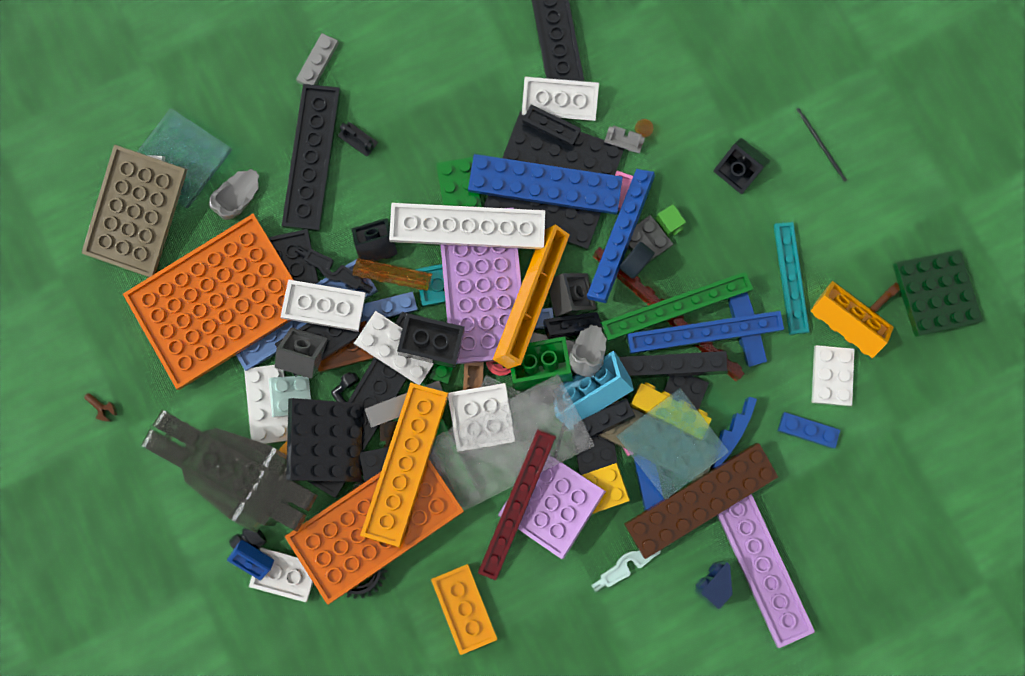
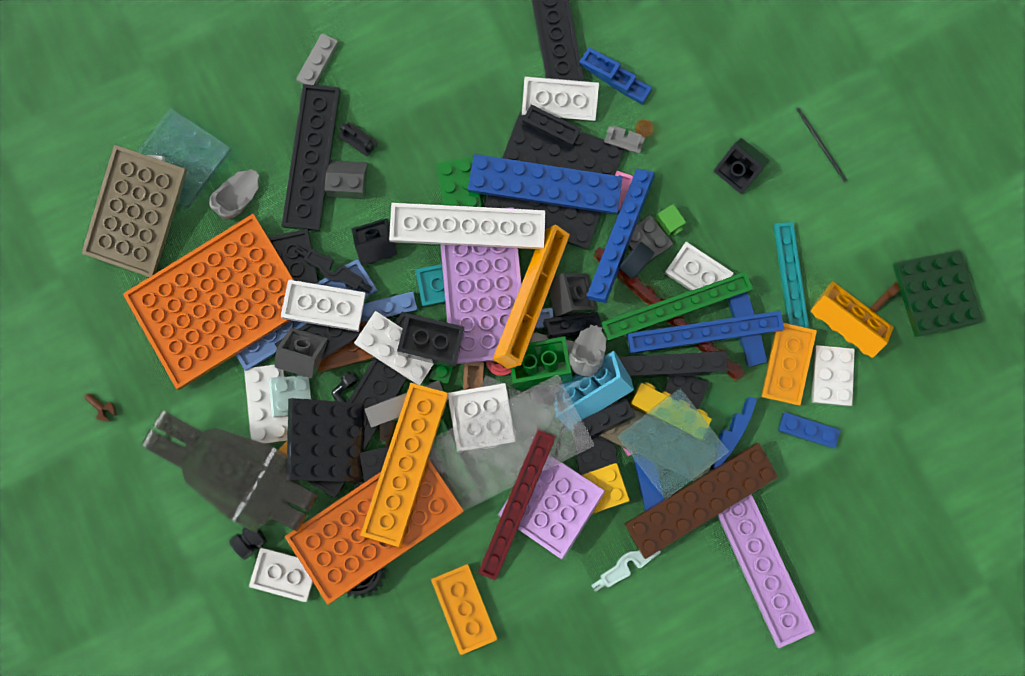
(251, 560): blue slope -> none
(346, 179): none -> dark grey slope
(392, 274): clear orange plate -> none
(615, 76): none -> blue slope
(695, 269): none -> white plate
(716, 586): dark blue slope -> none
(788, 364): none -> light orange plate

